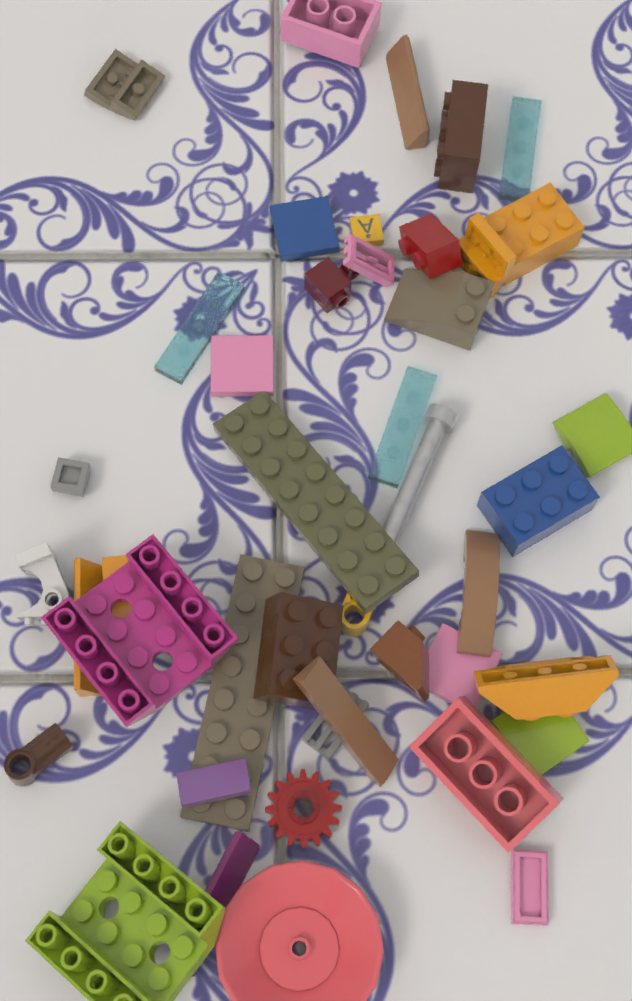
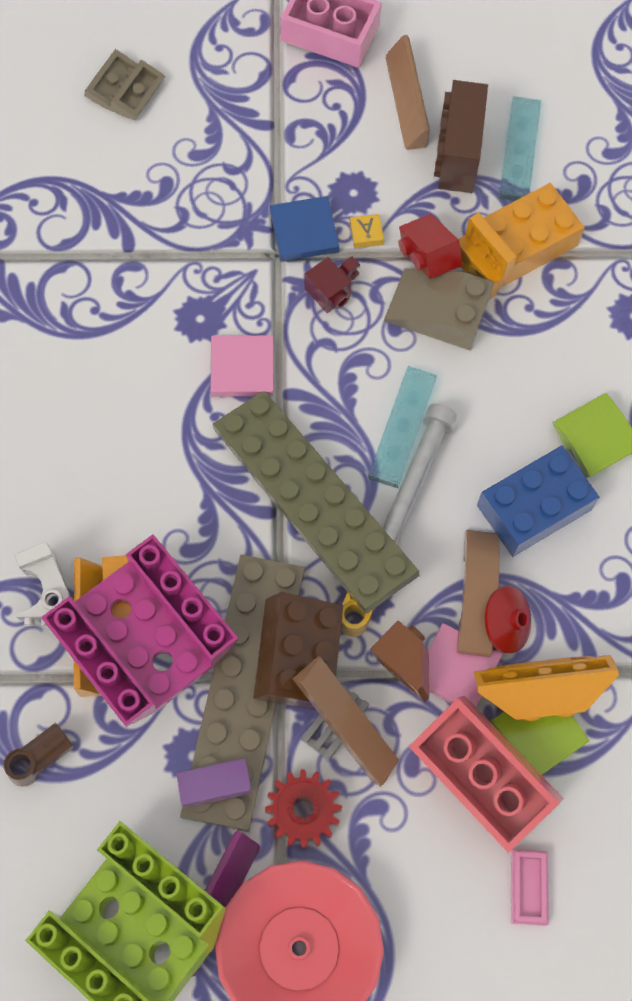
(70, 477): light grey plate -> none
(199, 327): clear light blue tile -> none
(369, 265): bright pink tile -> none
(508, 619): none -> red dish

